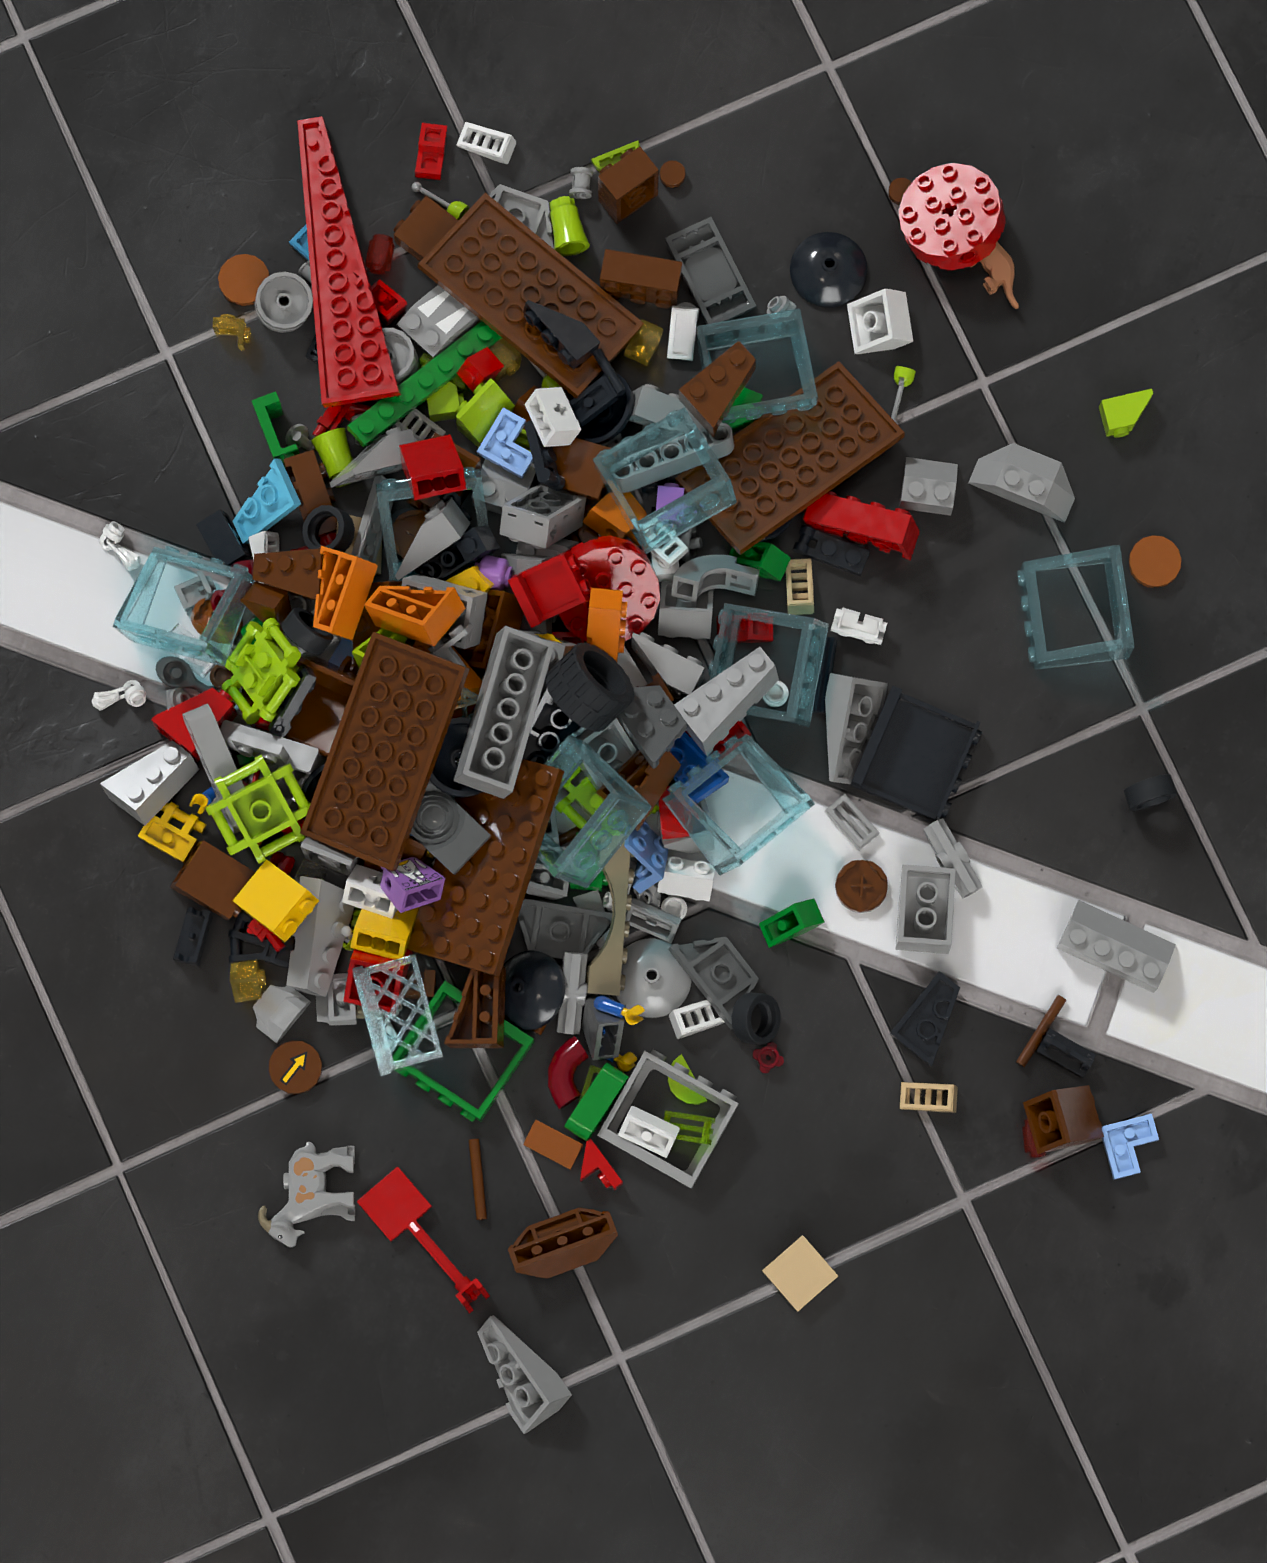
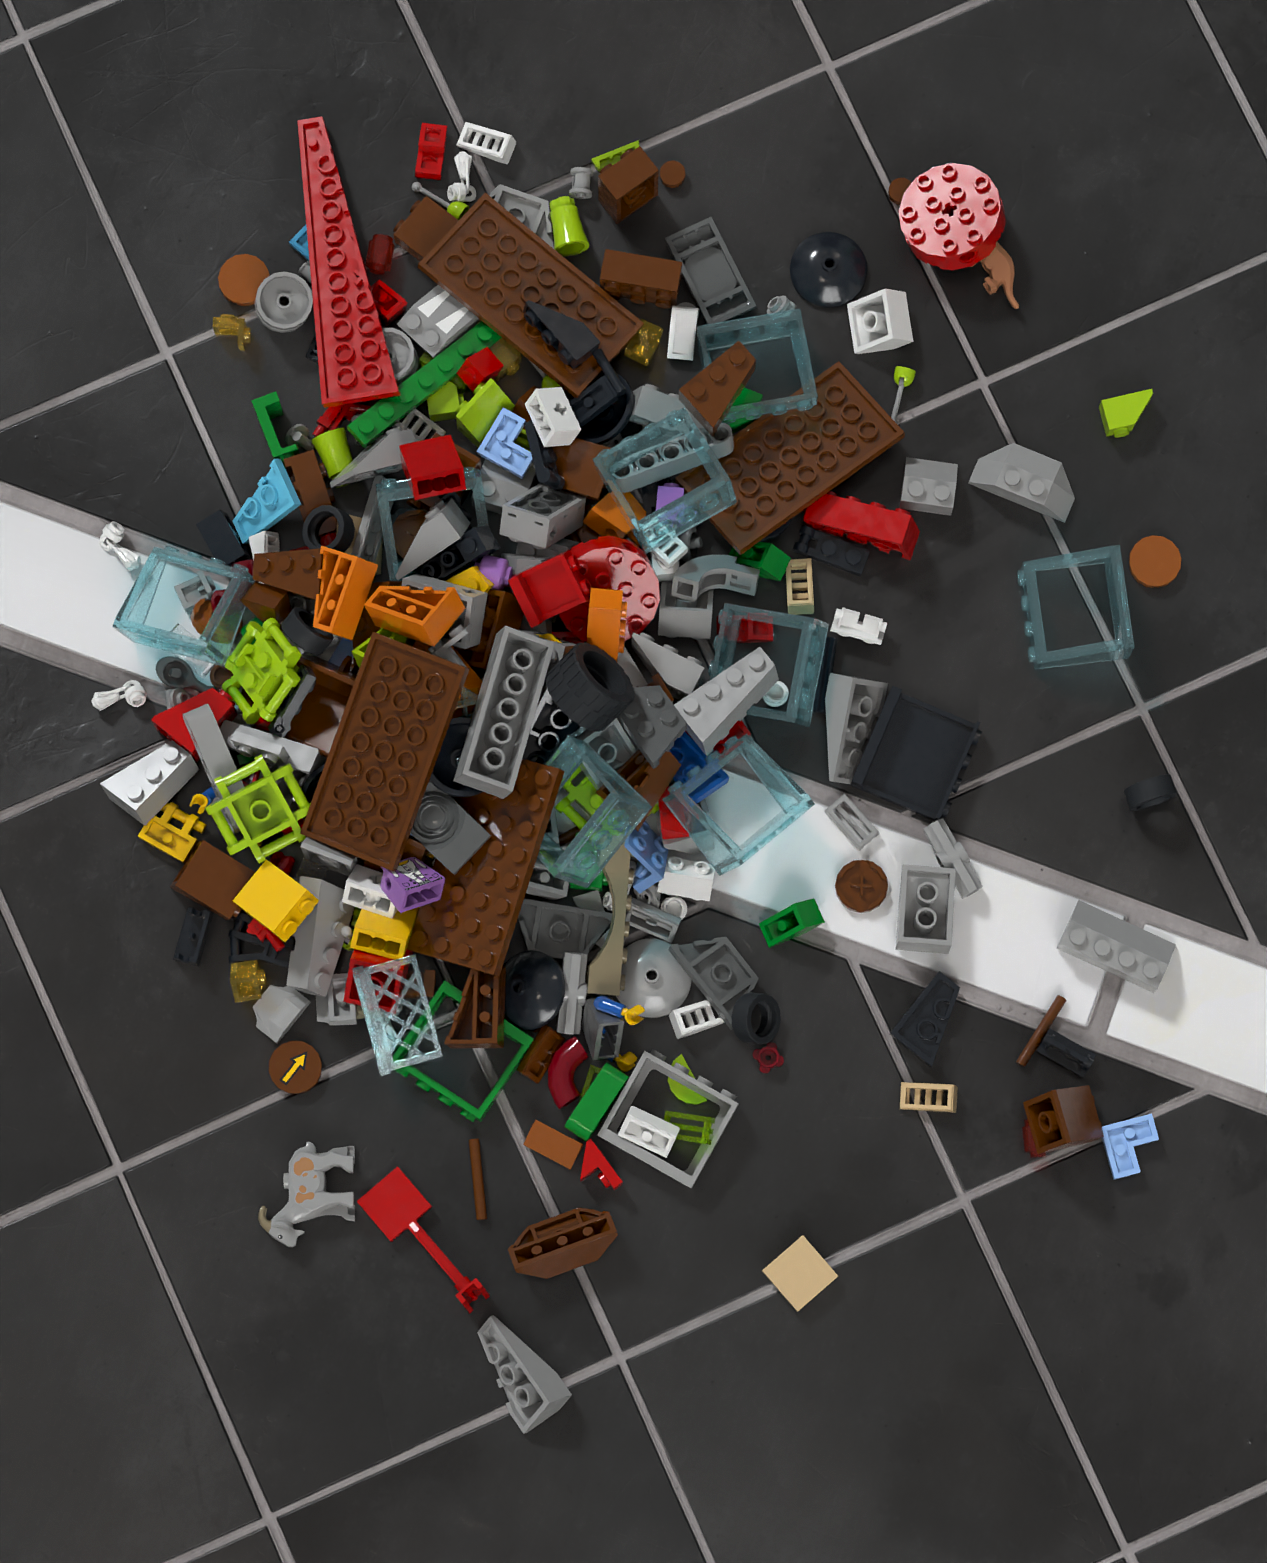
(458, 191): none -> white piece
(540, 1054): none -> reddish brown plate

